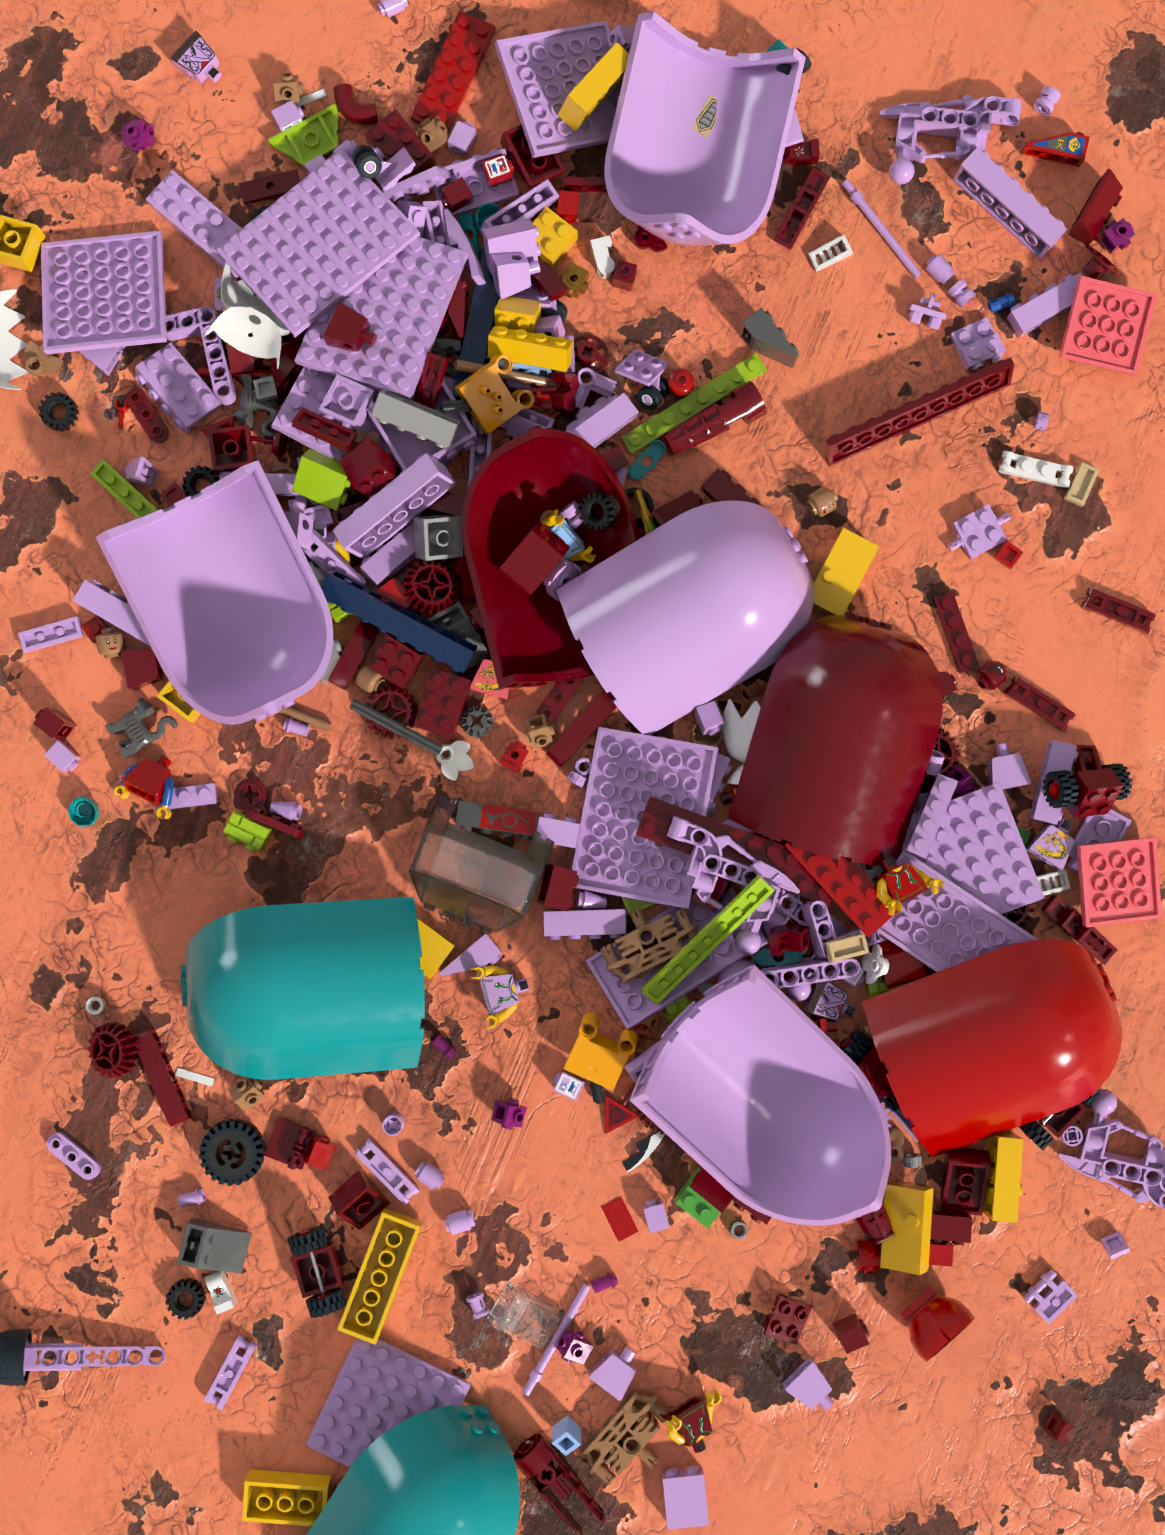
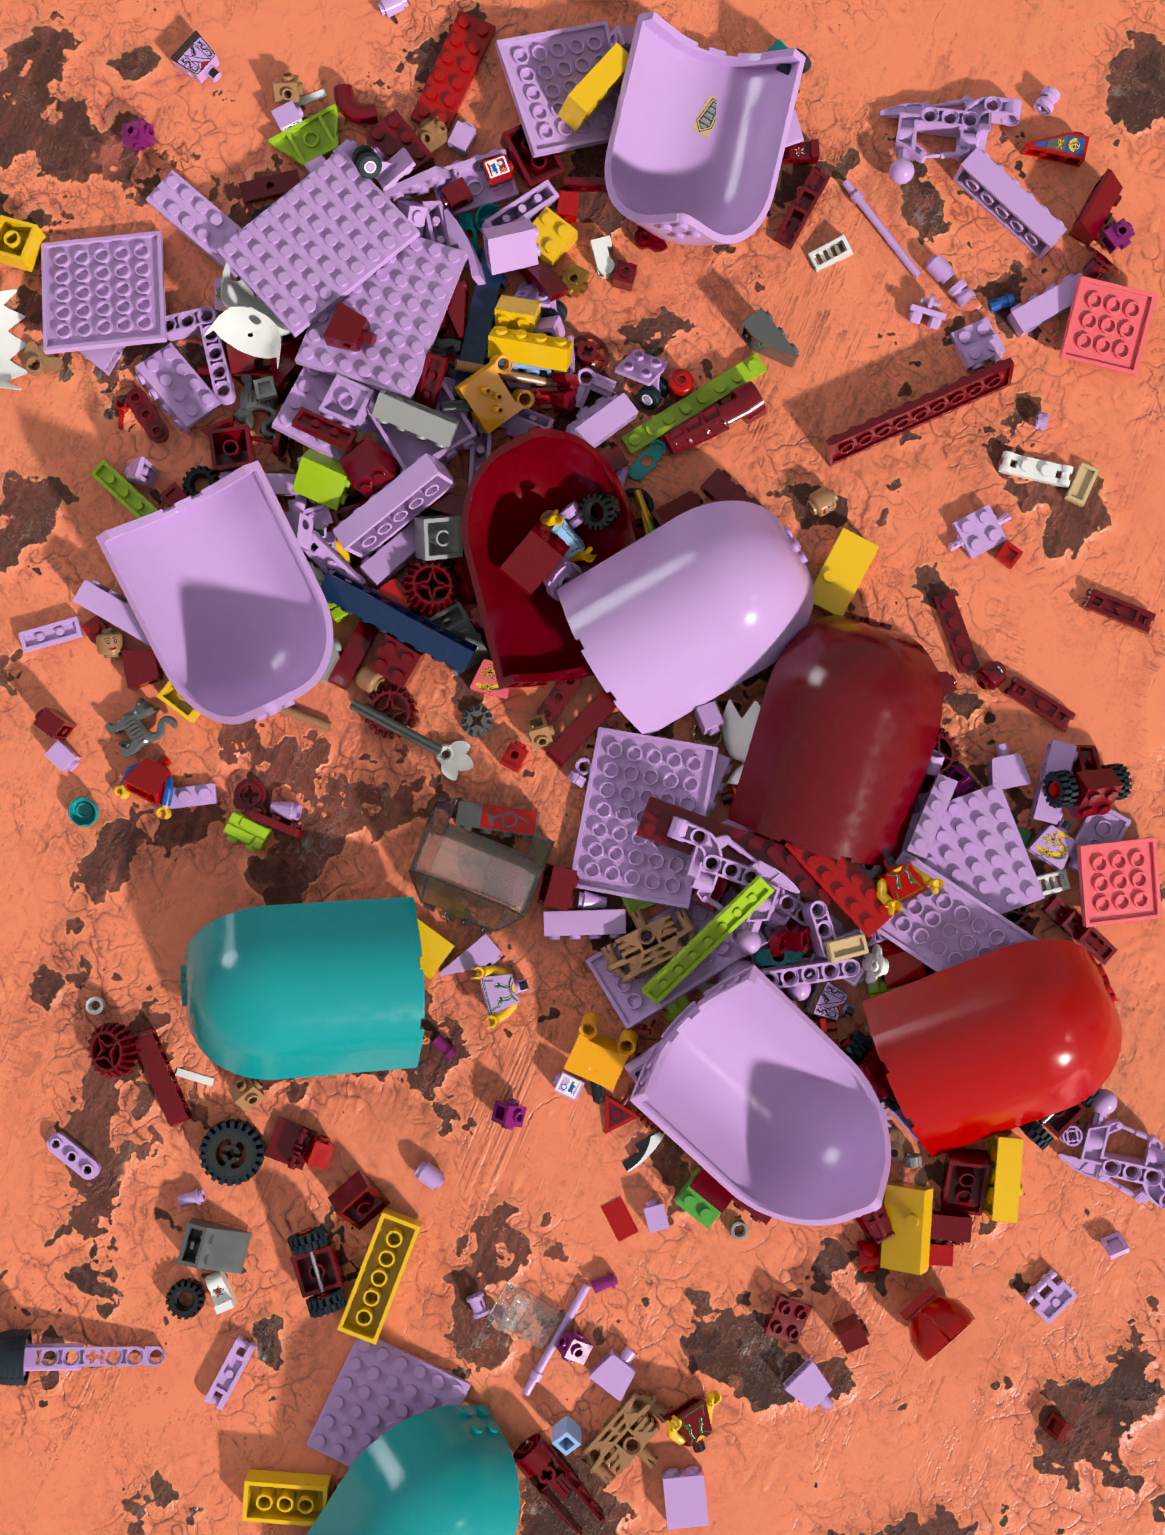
(50, 403): black tyre -> none
(296, 727): lavender pin -> none
(387, 1171): lavender plate -> none
(390, 1126): lavender wheel -> none
(442, 703): dark red brick -> none
(460, 1221): lavender brick -> none
(512, 273): lavender torso -> none
(561, 832): lavender brick -> none

